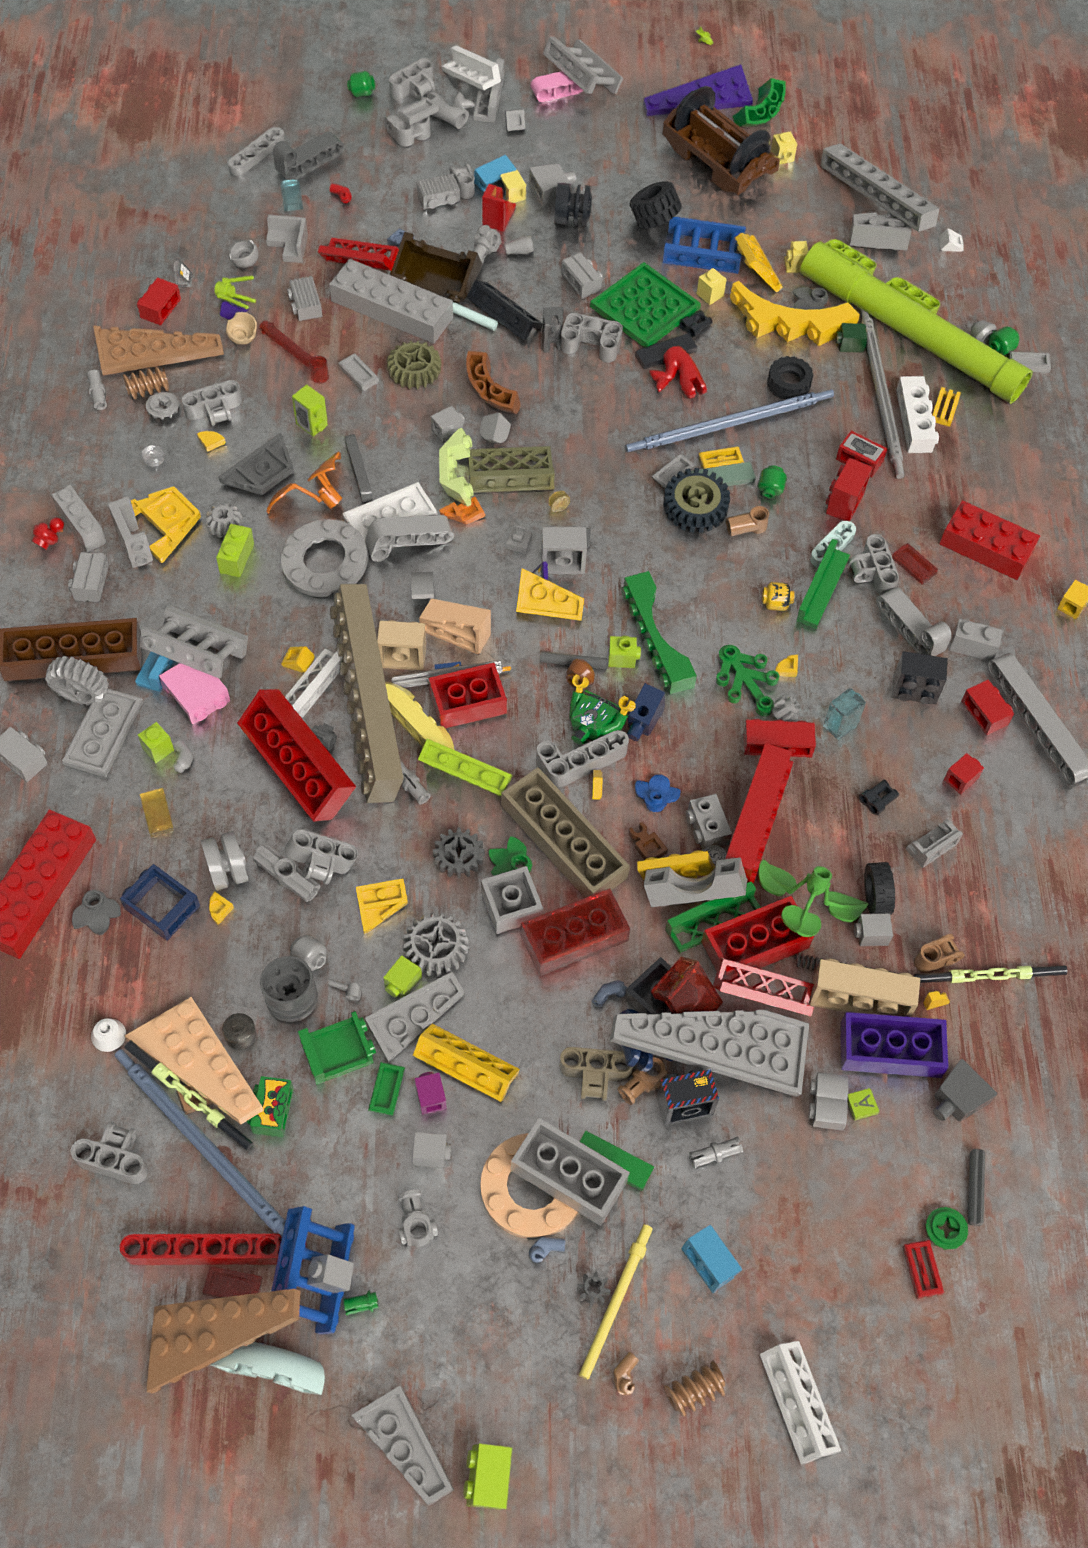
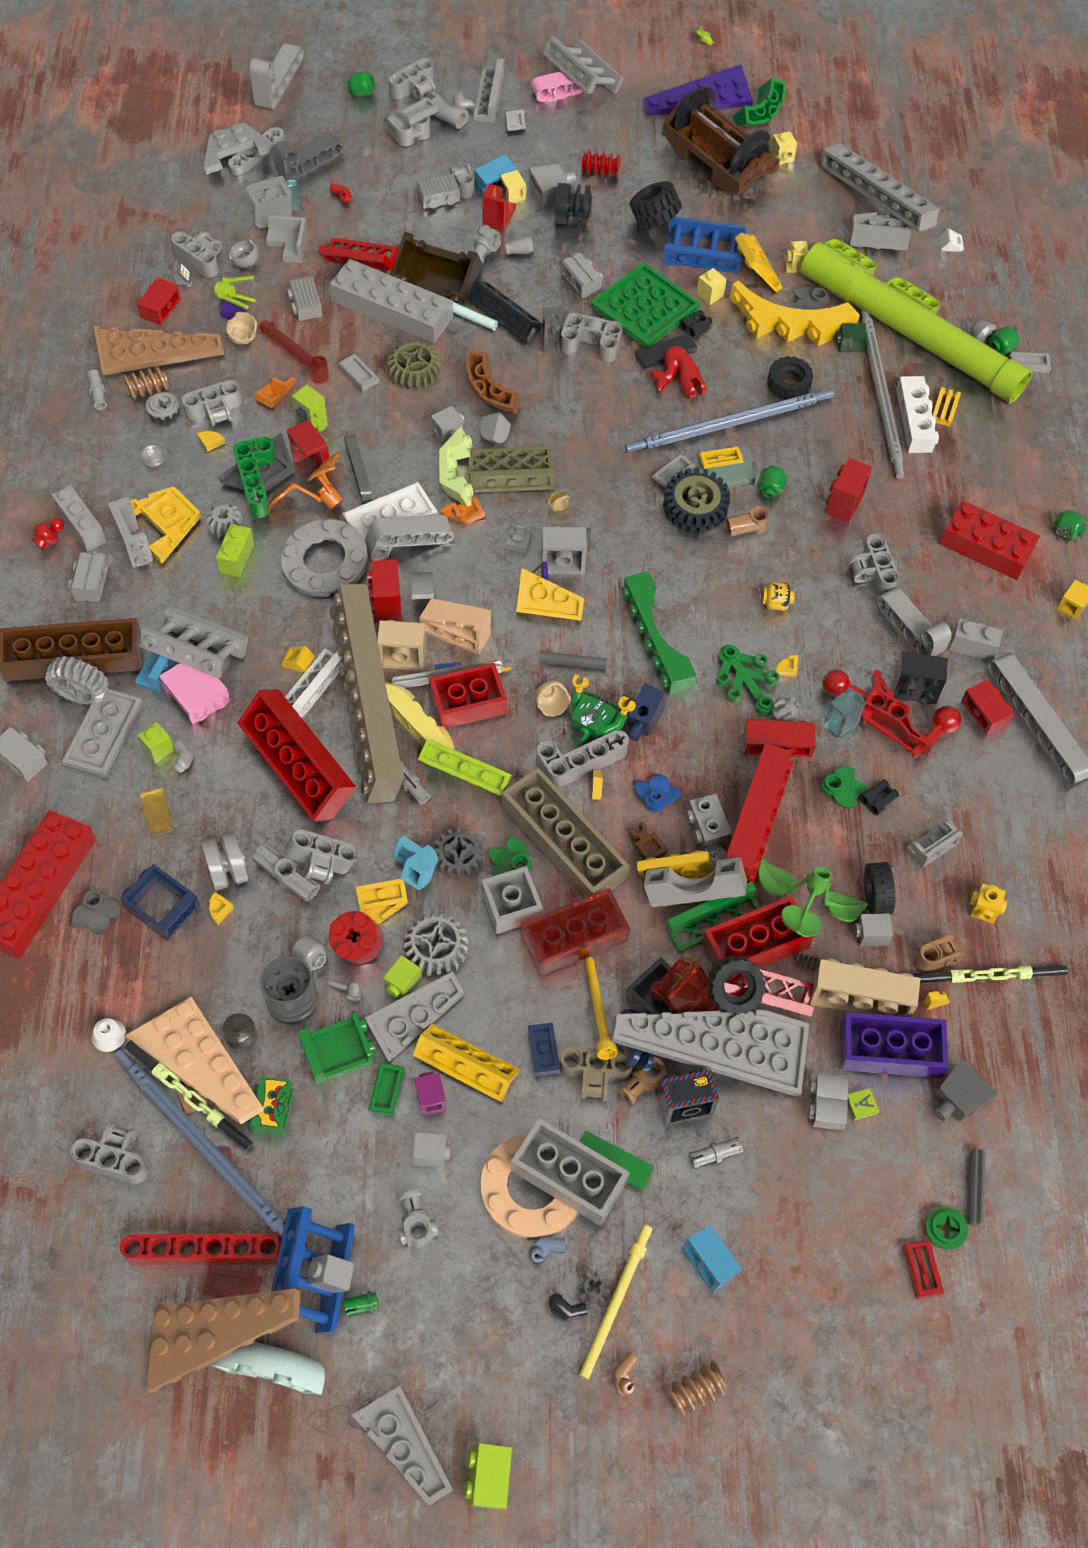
(197, 252): none -> light grey piece
(231, 141): none -> light grey wing
(248, 457): none -> green beam
(270, 198): none -> light grey bracket
(271, 79): none -> light grey beam
(274, 392): none -> orange slope
(307, 443): none -> red panel
(325, 735): dark grey gear -> none
(343, 931): none -> red brick
(384, 590): none -> red brick
(395, 238): sand blue tile -> none
(417, 861): none -> medium azure brick
(472, 68): white fence -> none
(543, 1049): none -> dark blue plate
(552, 698): none -> tan hair
(564, 1310): none -> black arm
(581, 668): dark orange cone -> none
(601, 163): none -> red piece
(605, 1048): none -> yellow piece
(616, 987): sand blue arm -> none
(623, 652): lime brick -> none
(750, 998): none -> black tyre
(796, 1402): white fence -> none
(822, 586): green fence -> none
(834, 534): light aqua beam -> none
(846, 788): none -> green plate
(862, 450): brick -> none
(914, 563): clear red tile -> none
(945, 719): none -> red piece
(963, 773): red brick -> none
(988, 903): none -> yellow brick
(1069, 525): none -> green head

